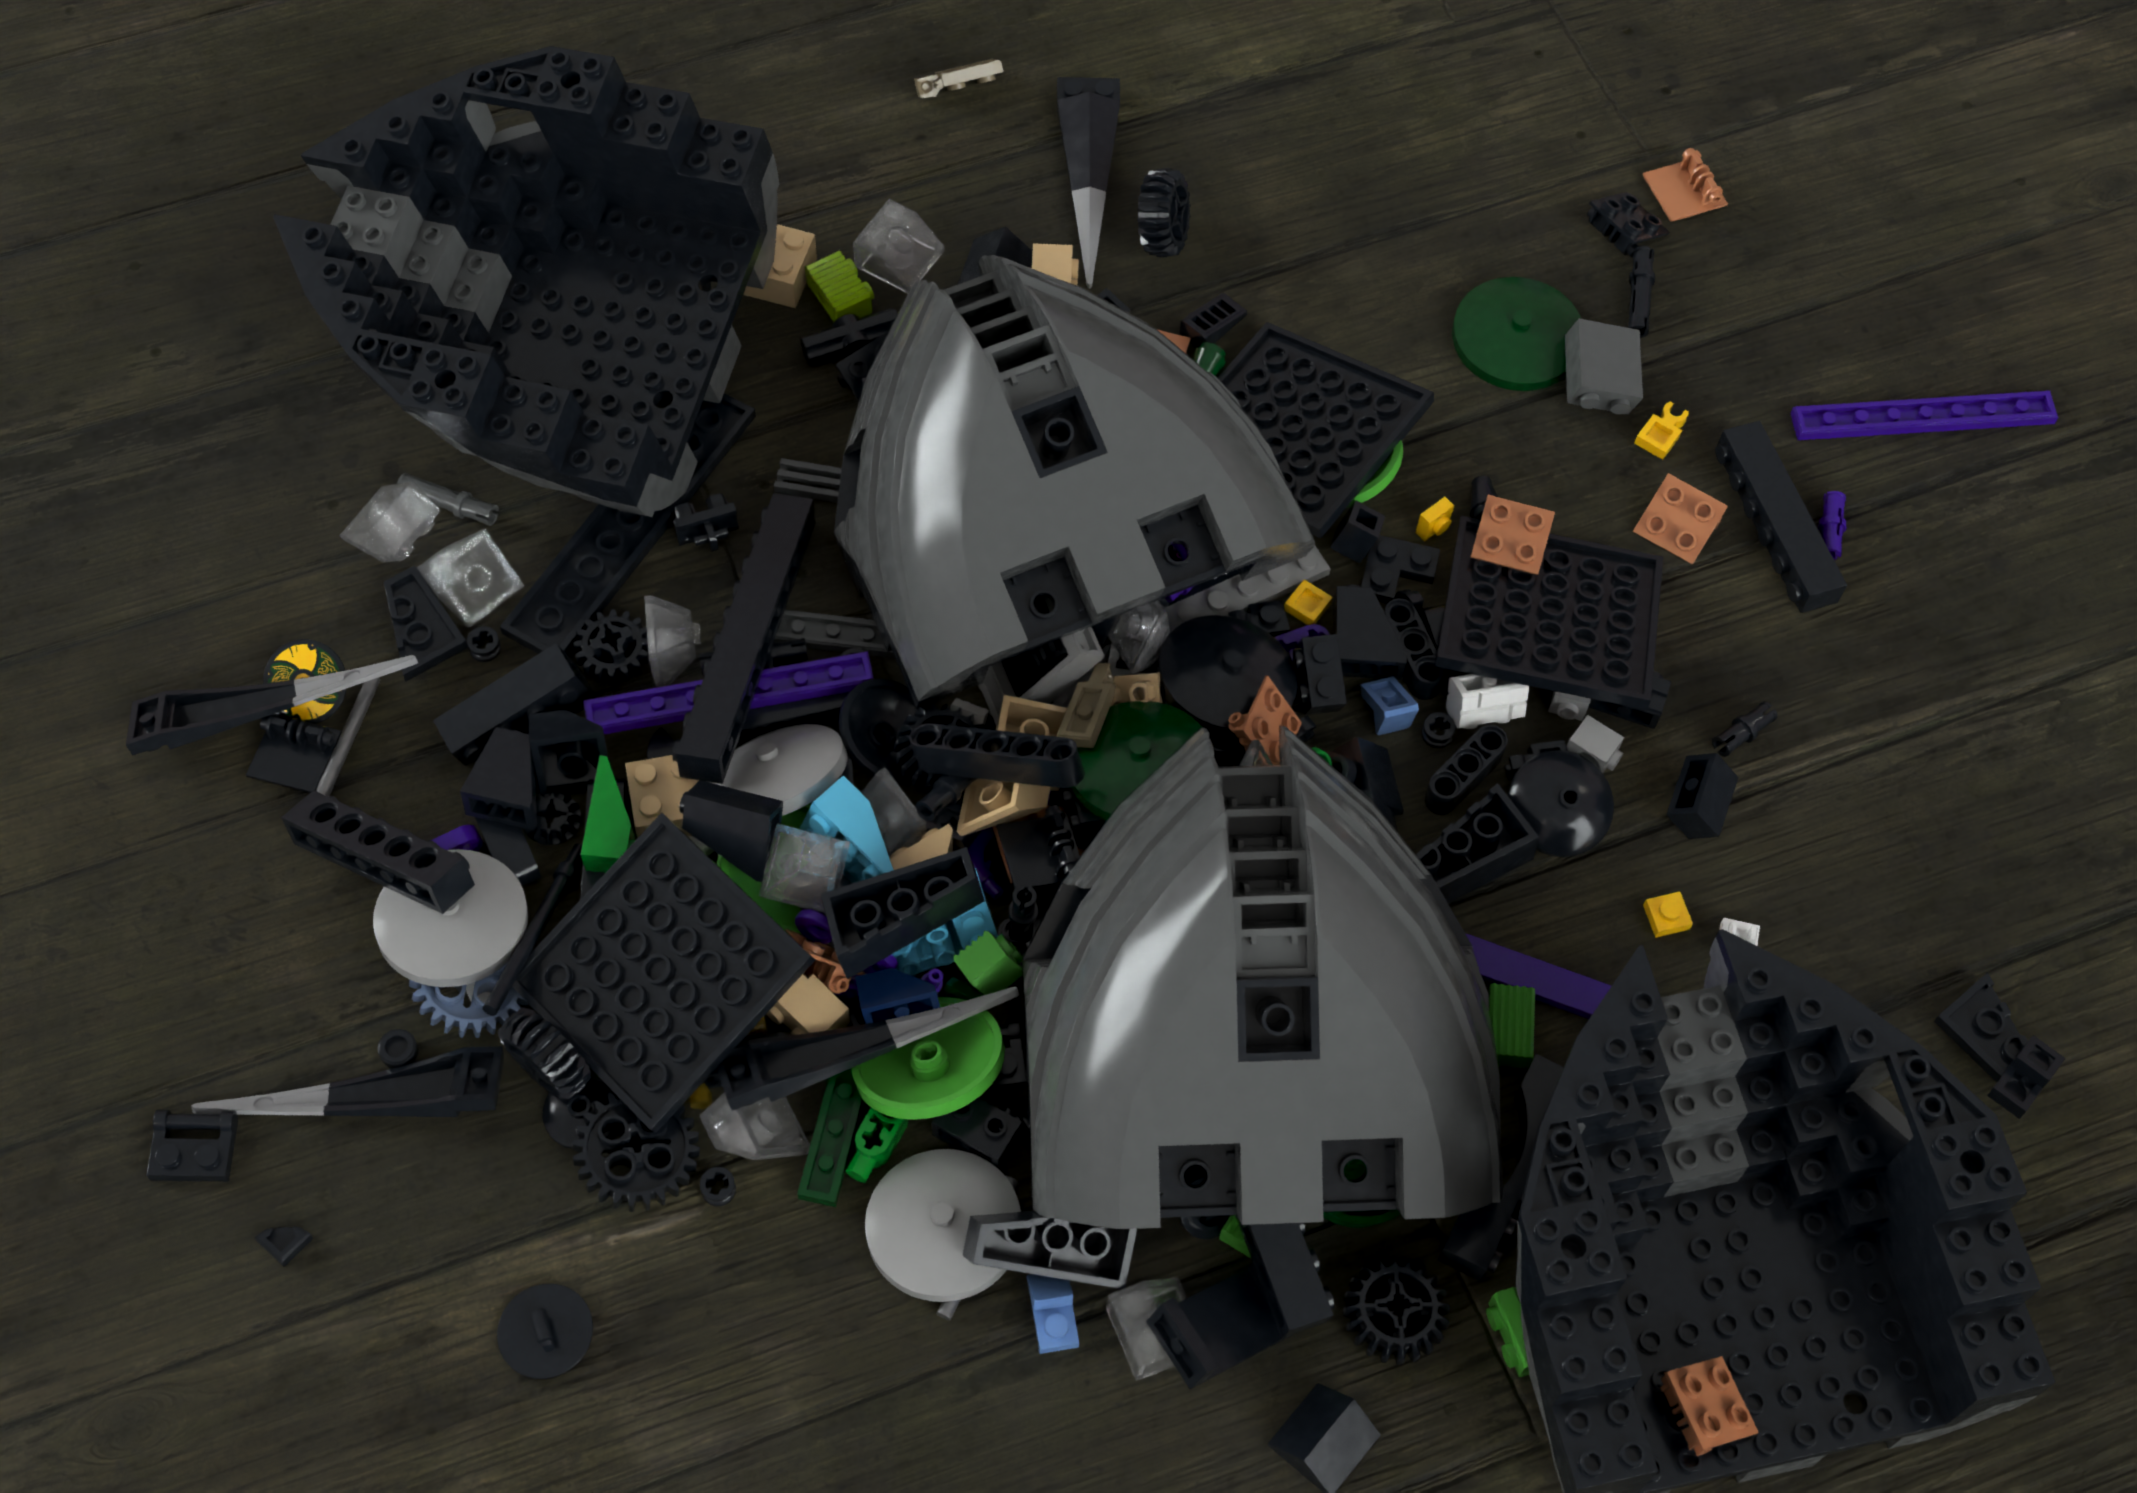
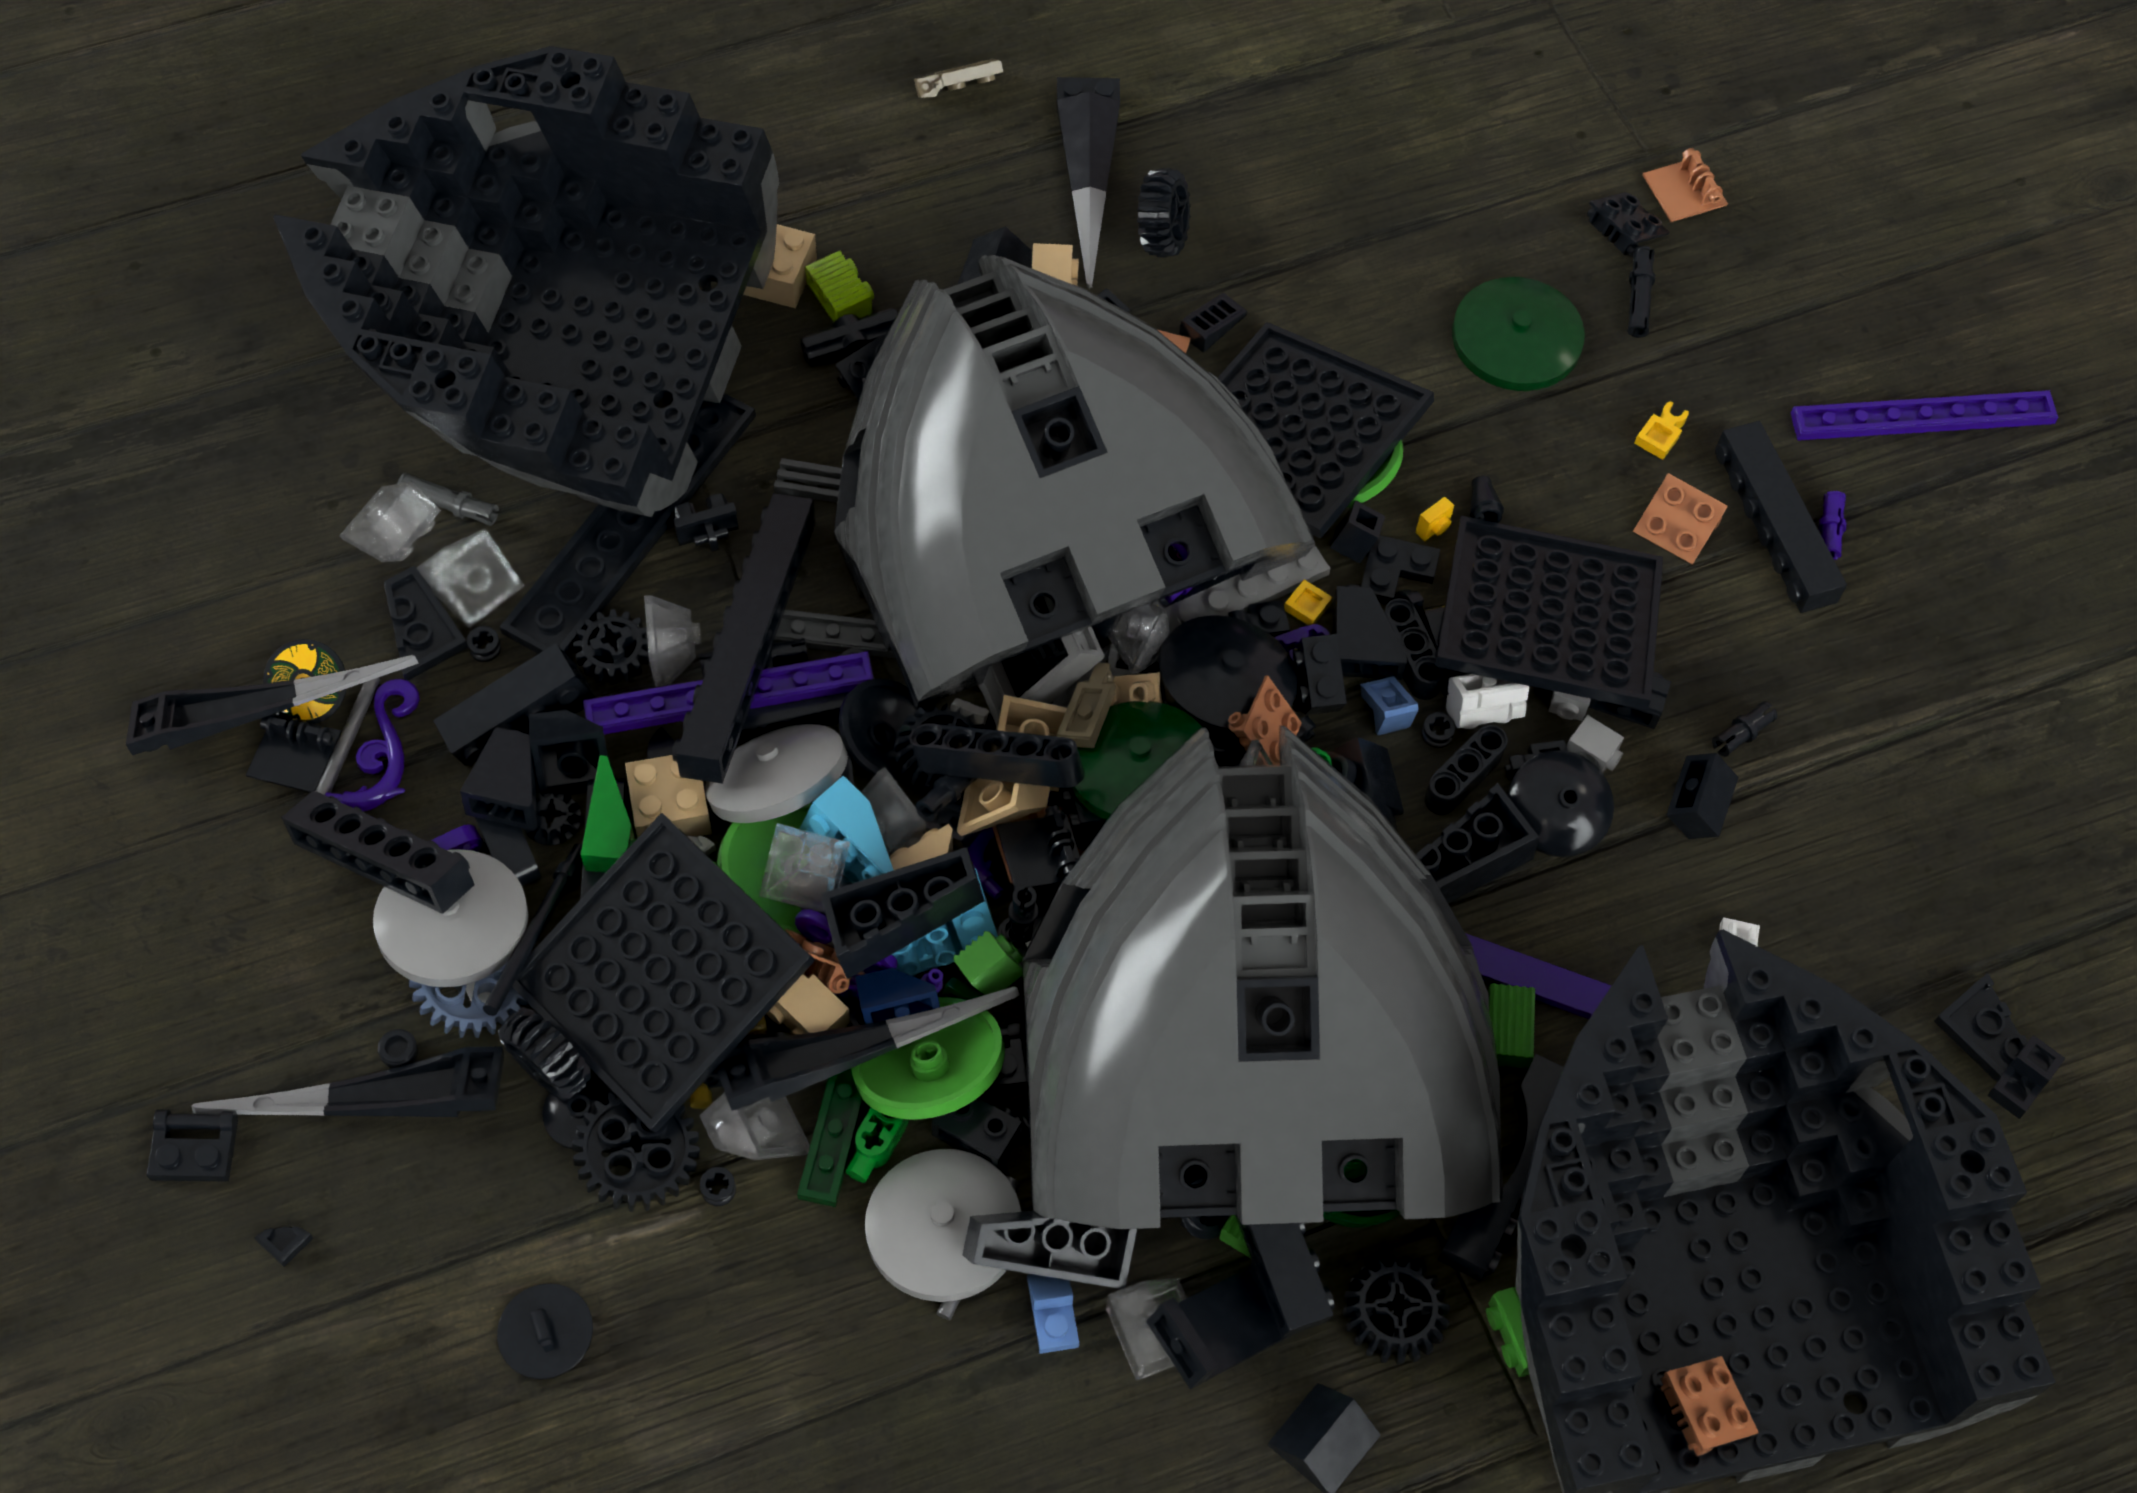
(389, 747): none -> dark purple plant
(732, 824): black slope -> none
(897, 246): clear slope -> none
(1210, 357): dark green cone -> none
(1512, 534): nougat hinge -> none
(1603, 366): dark grey brick -> none
(1667, 914): yellow plate -> none

